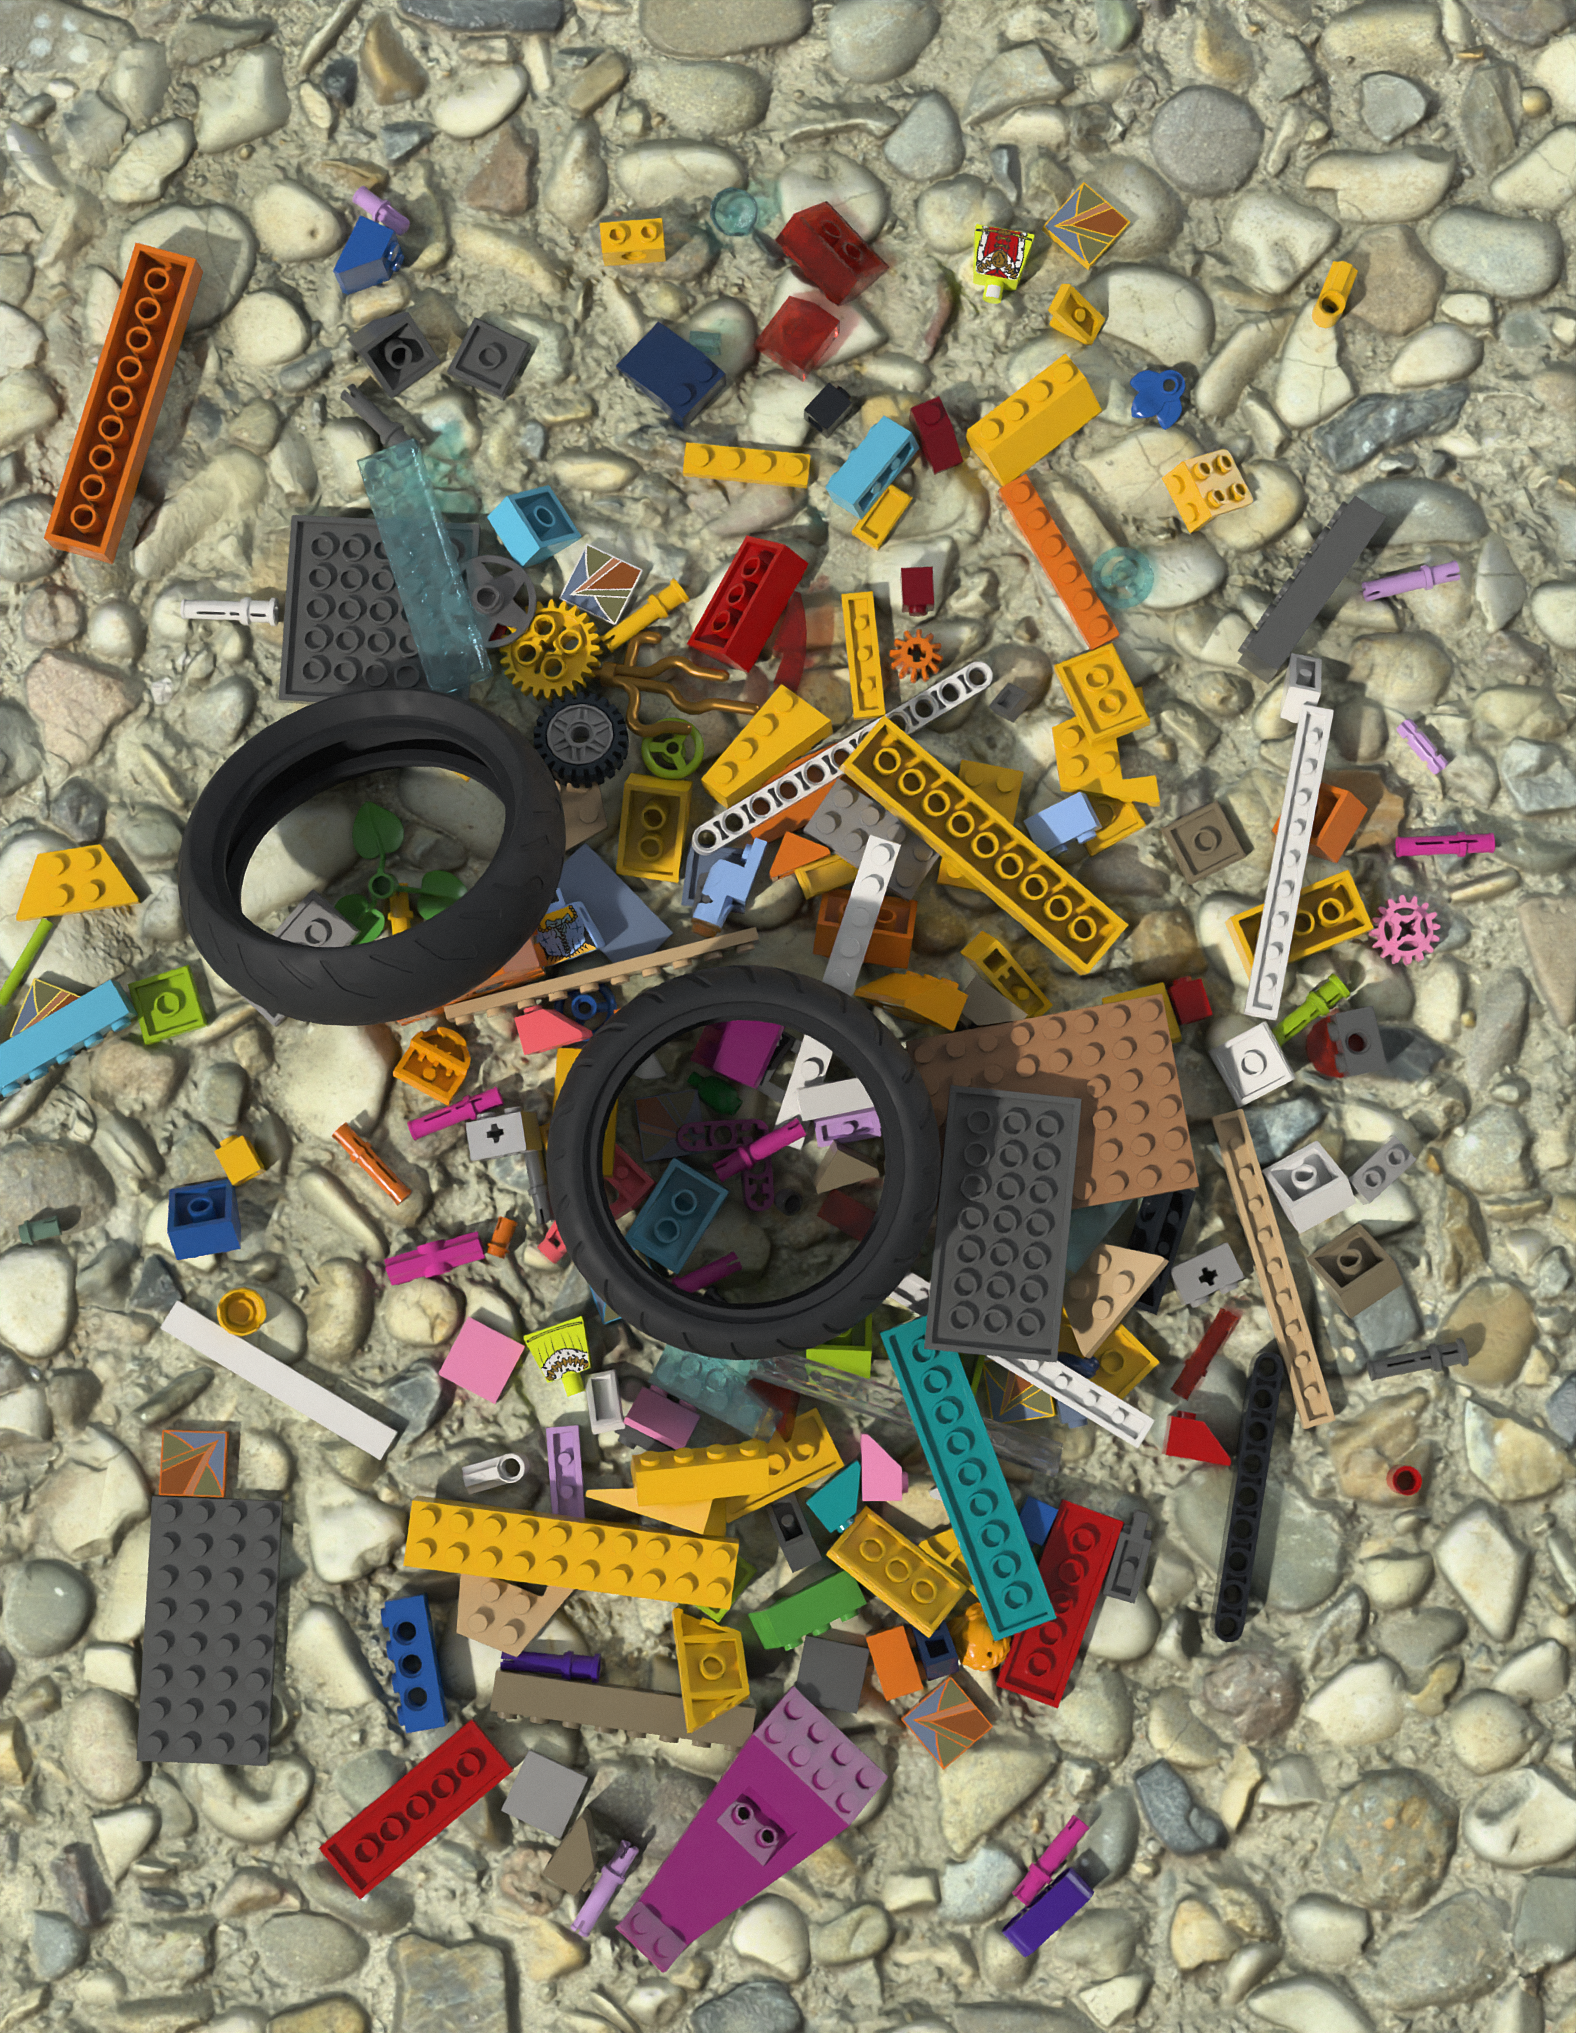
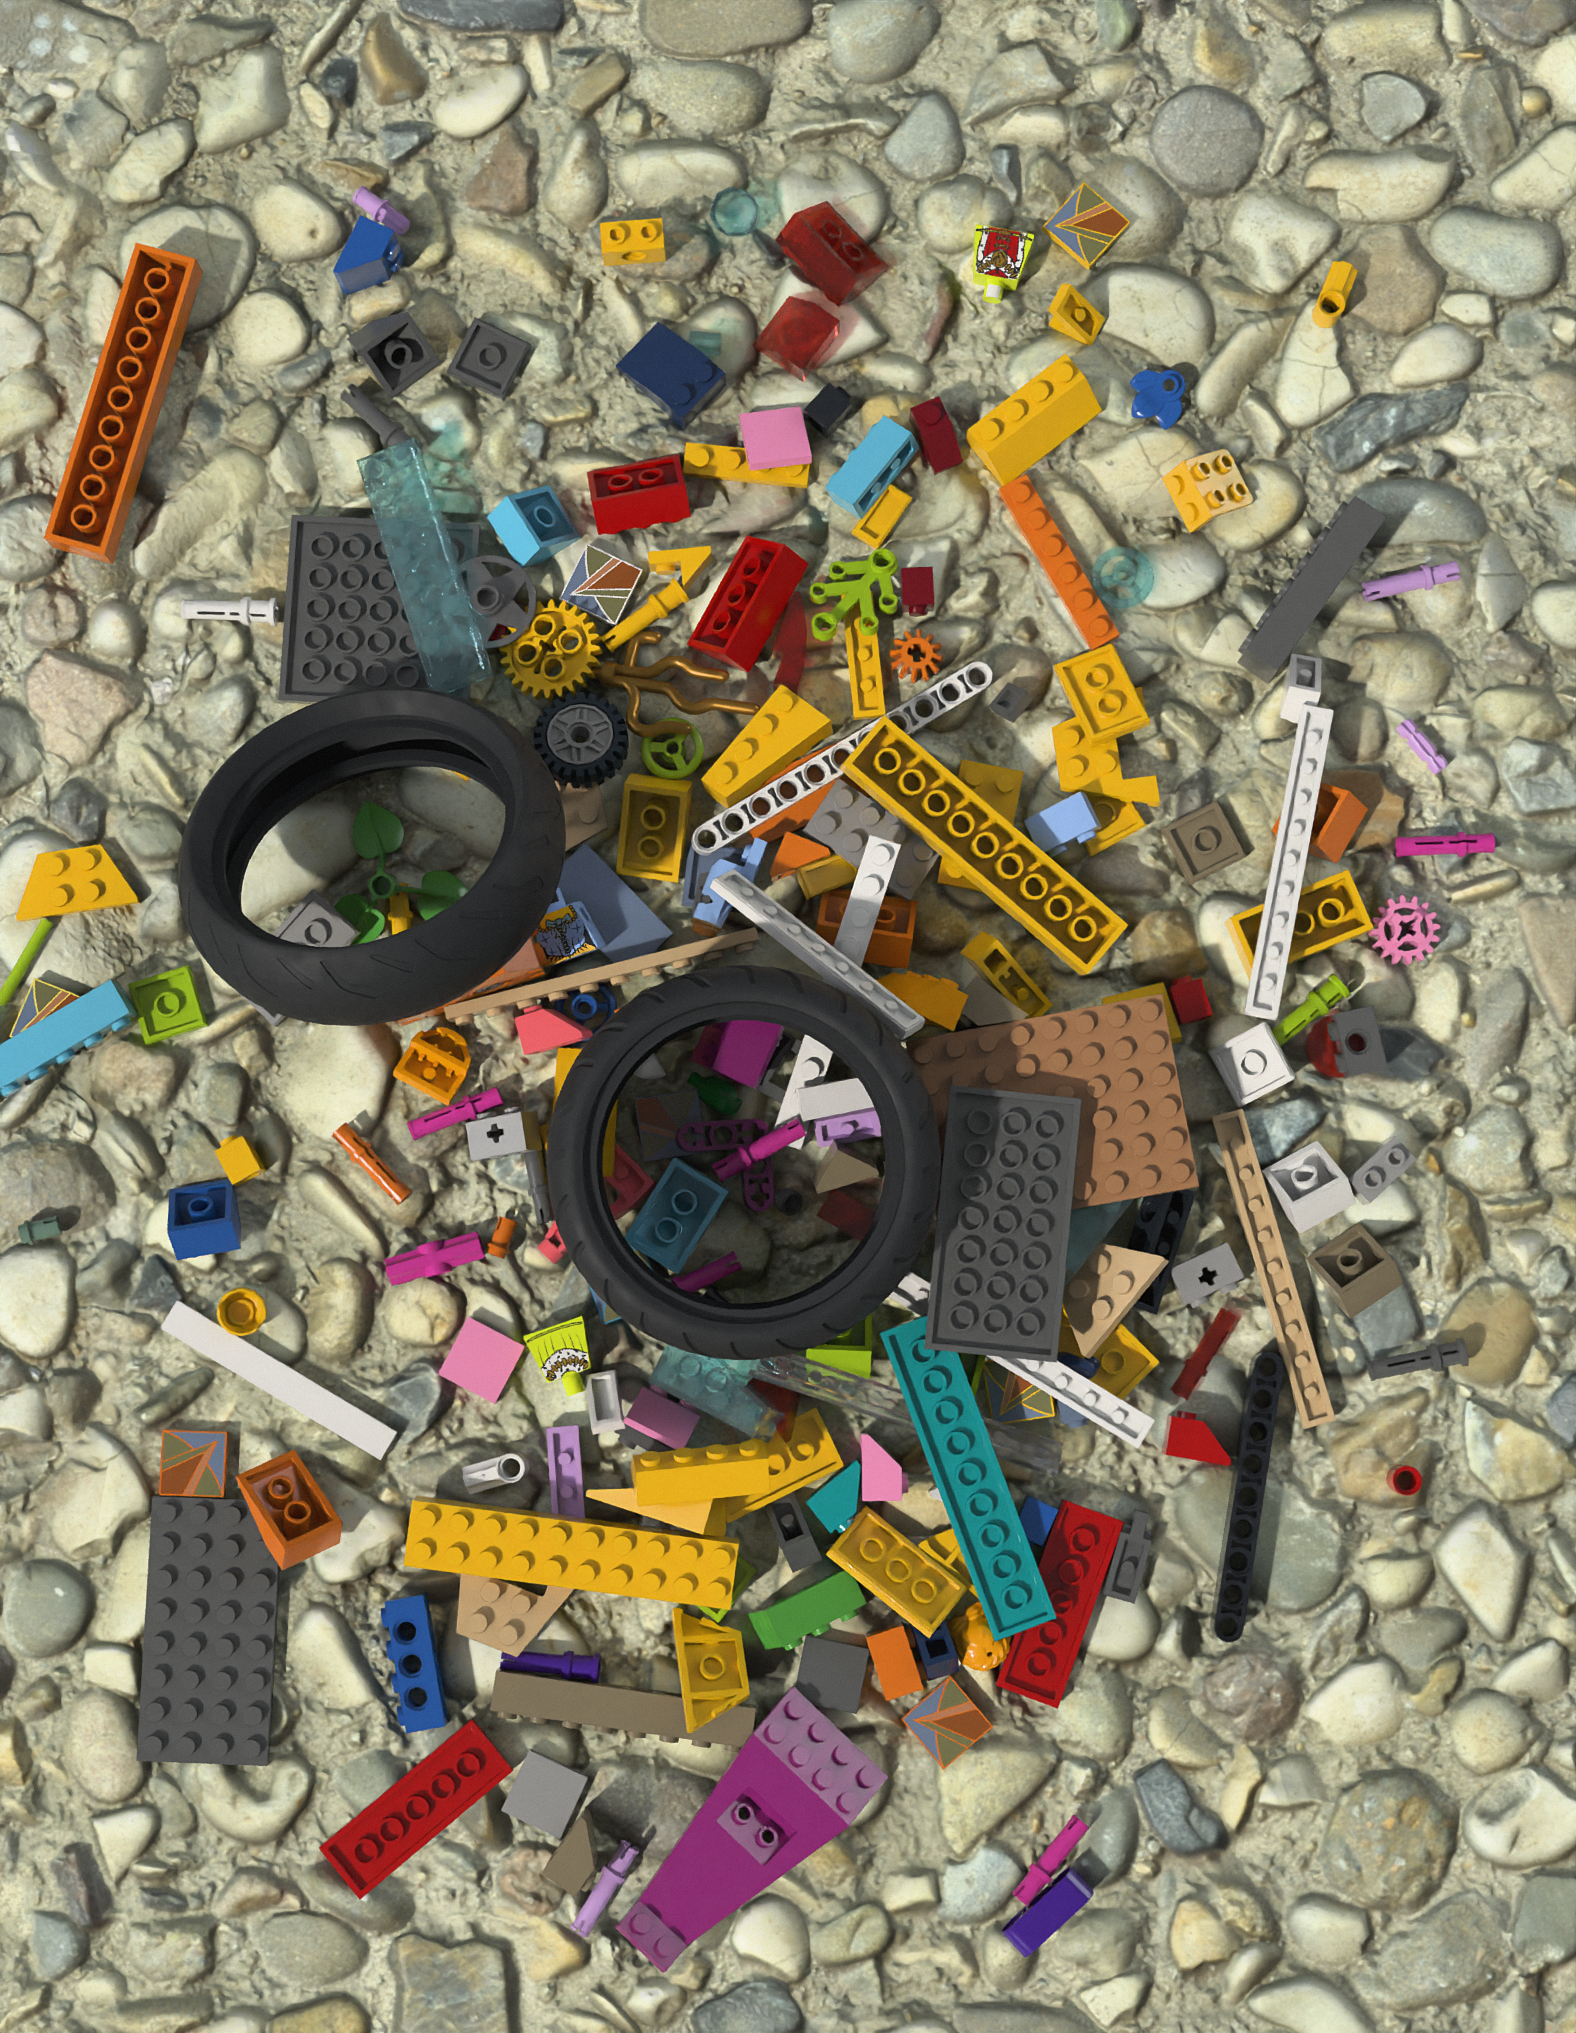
(290, 1509): none -> orange slope
(638, 494): none -> red slope
(690, 561): none -> yellow slope
(775, 438): none -> bright pink tile
(817, 953): none -> white tile
(855, 591): none -> lime plant

